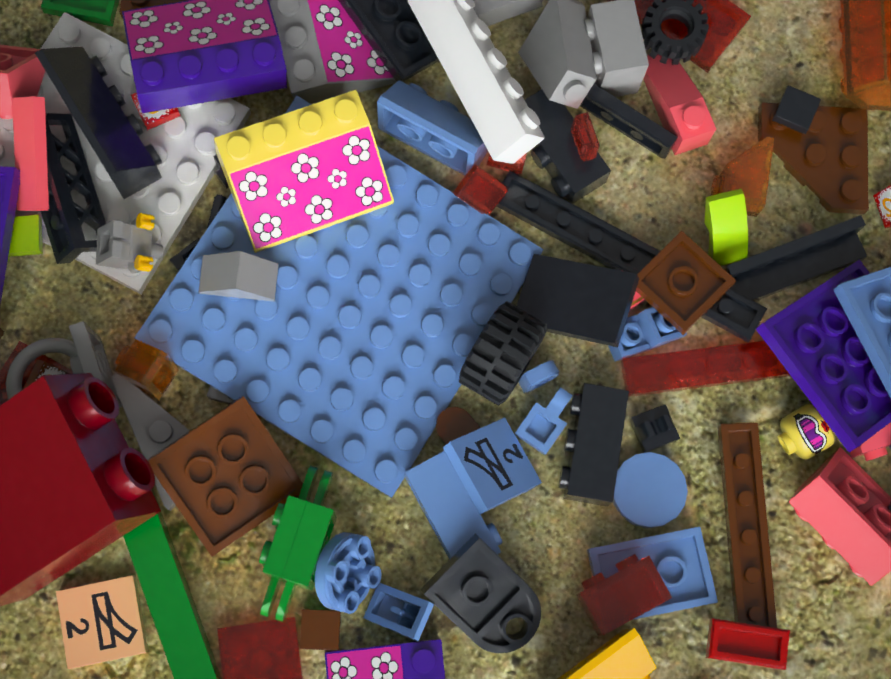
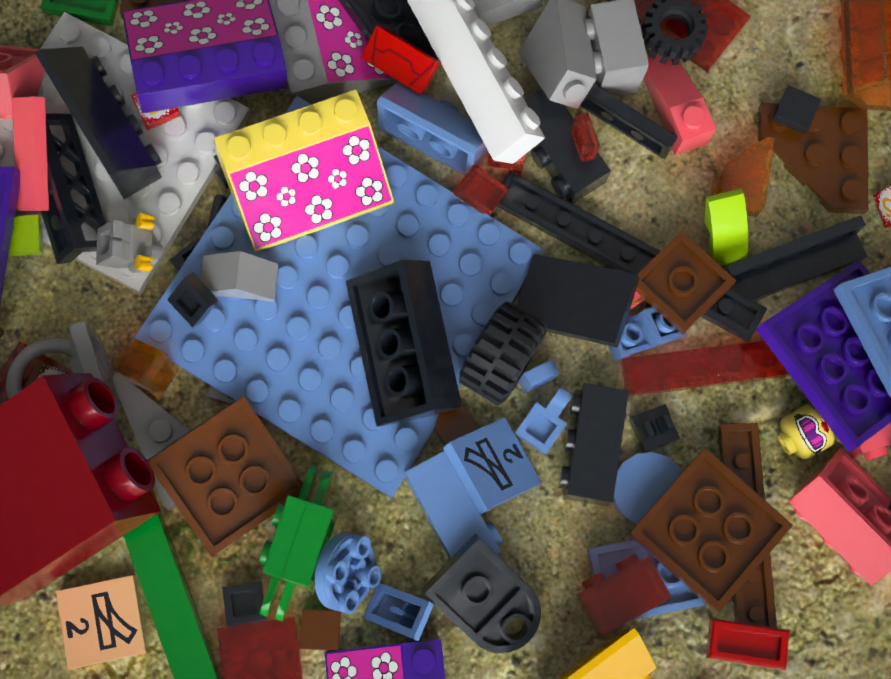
(193, 300): none -> black plate
(243, 603): none -> black plate
(400, 59): none -> red tile
(403, 342): none -> black slope
(710, 530): none -> reddish brown plate

